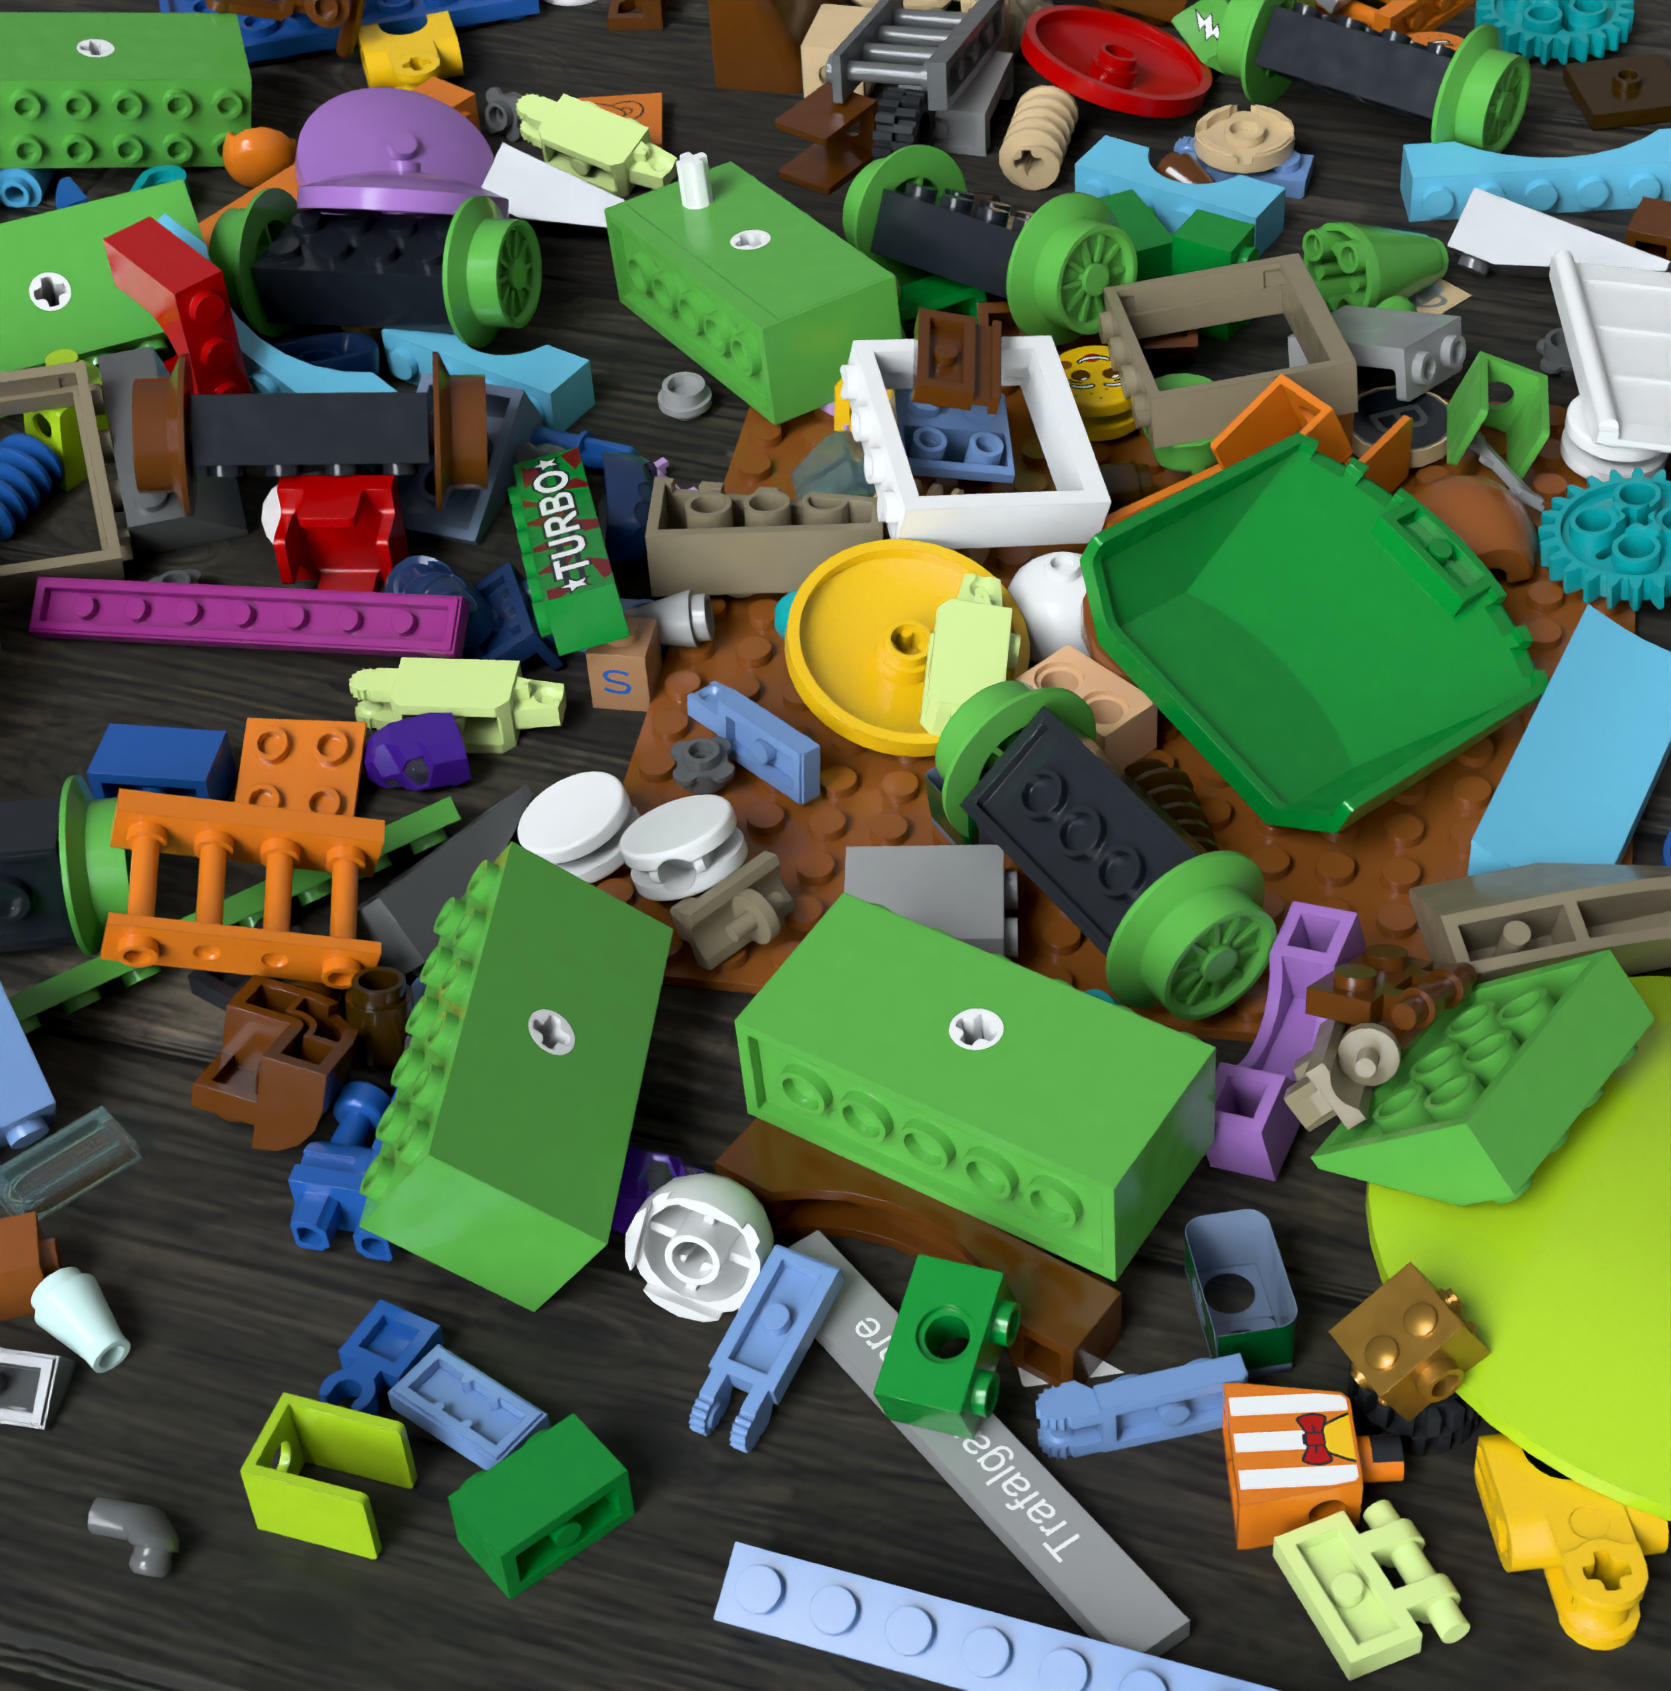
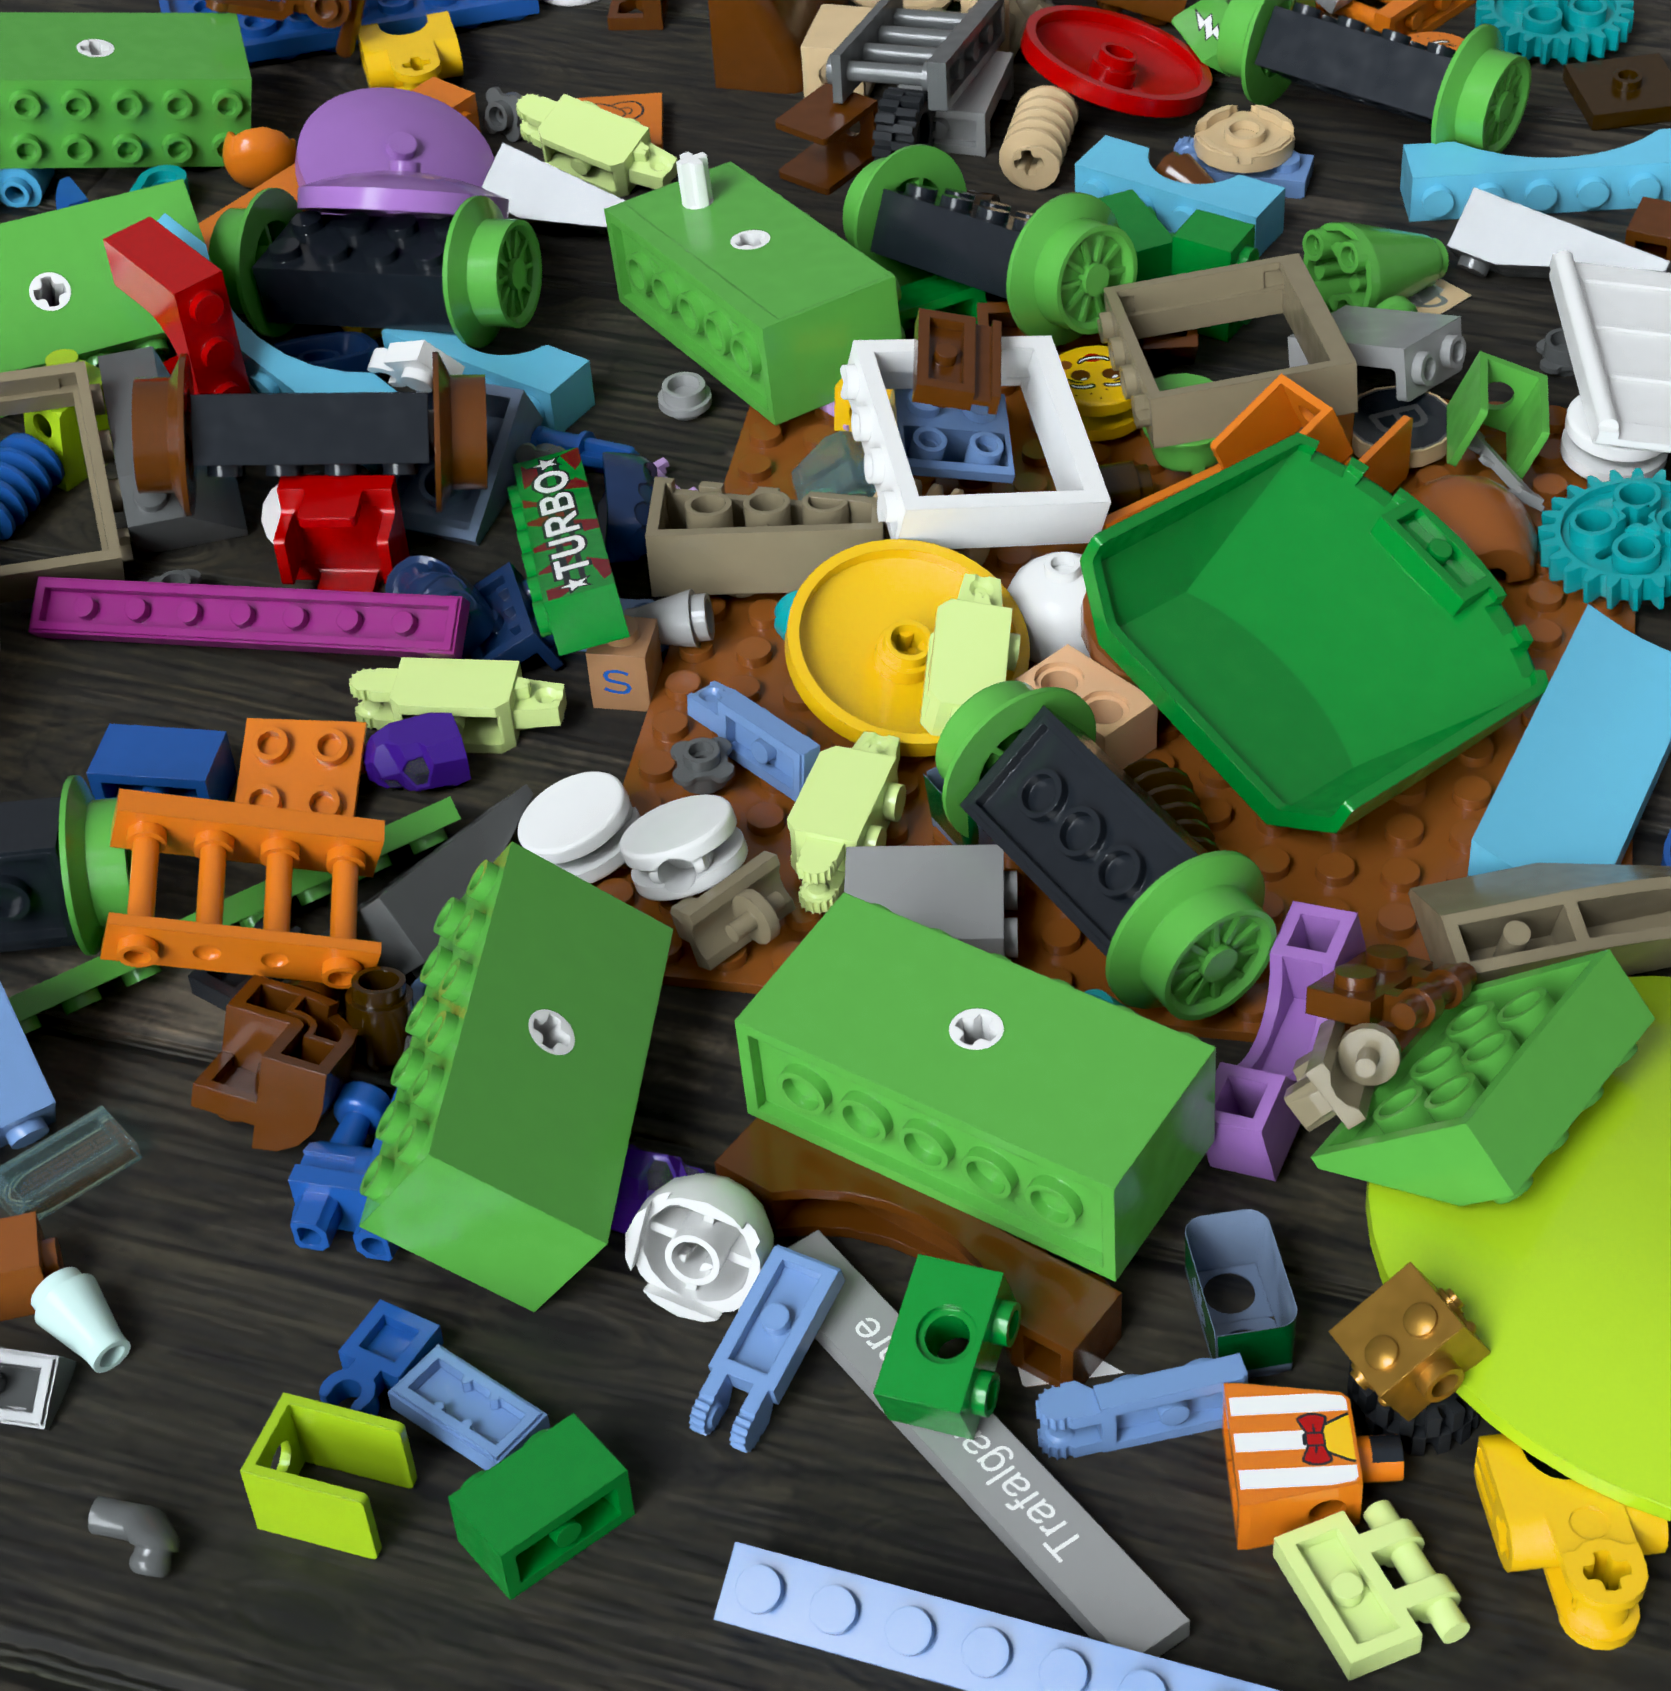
(410, 364): none -> white plate
(843, 805): none -> yellowish green hinge

